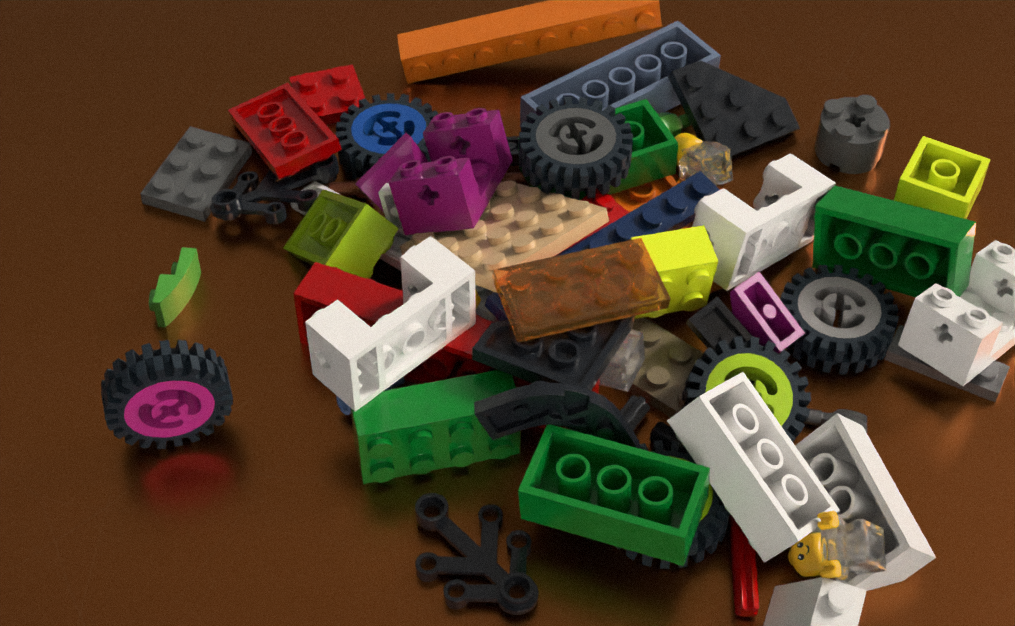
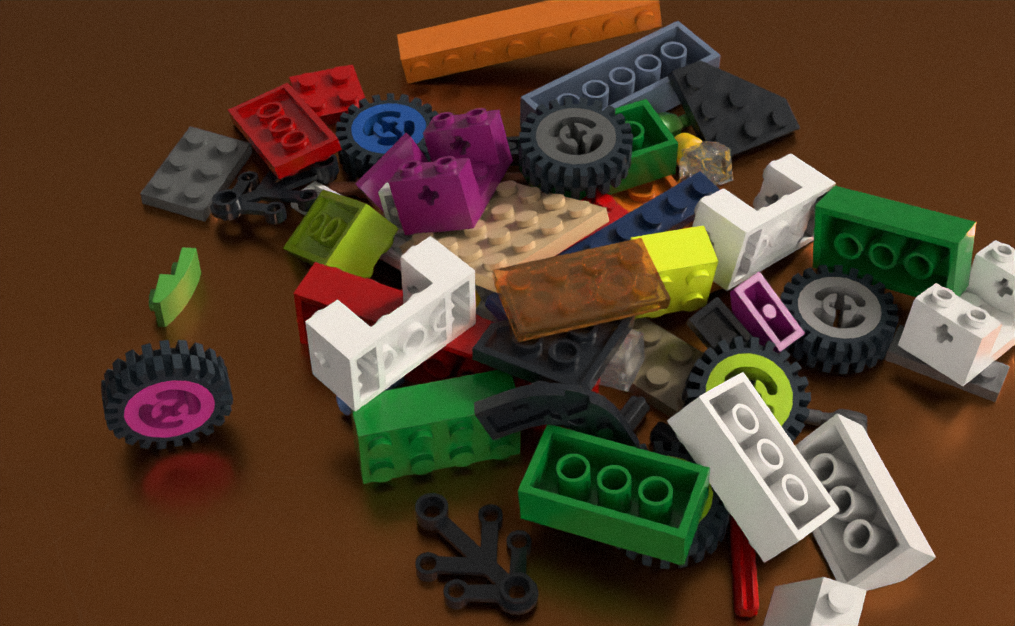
(840, 549): clear piece -> none
(852, 133): dark grey brick -> none
(942, 178): neon yellow brick -> none

